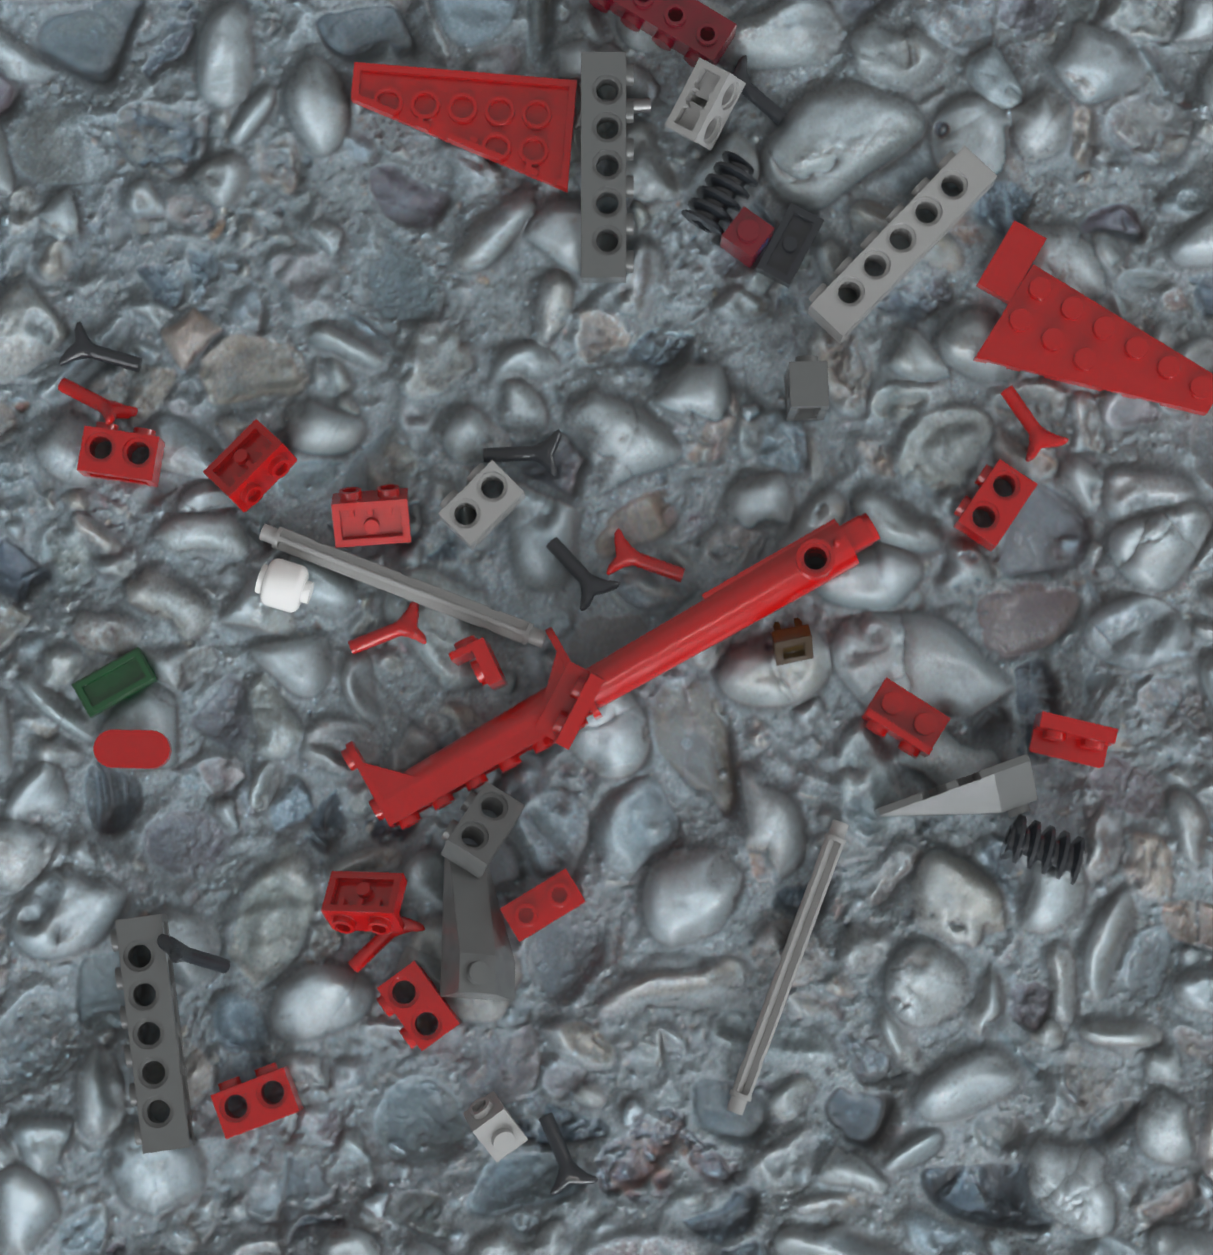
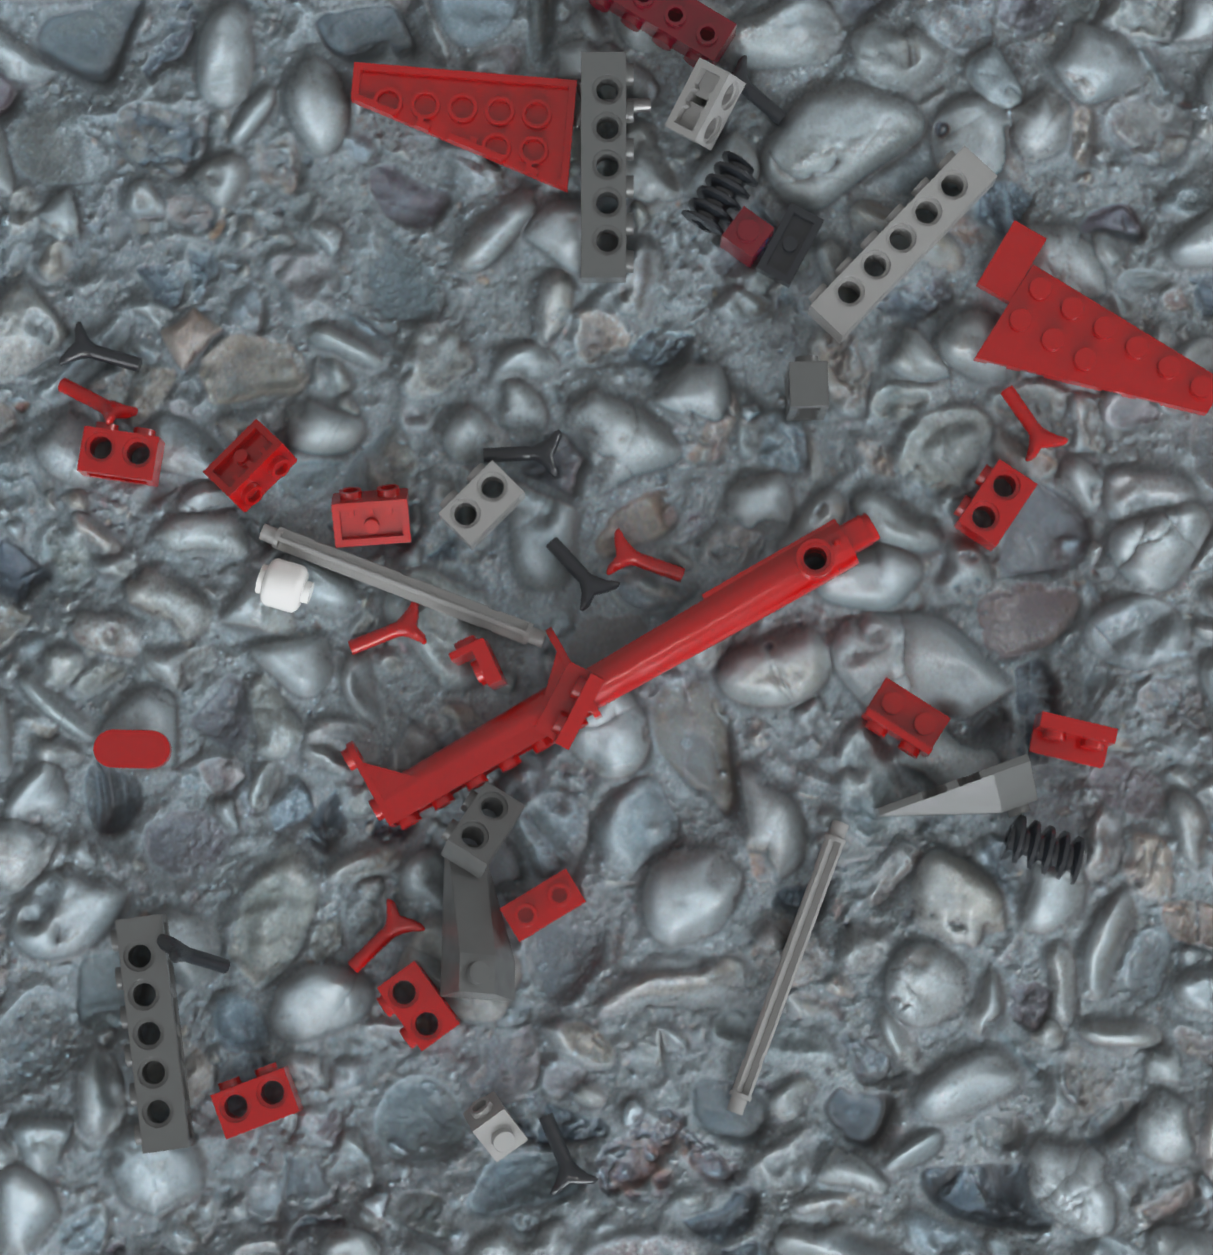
(114, 682): dark green tile -> none
(365, 901): red bracket -> none
(792, 643): dark brown tile -> none

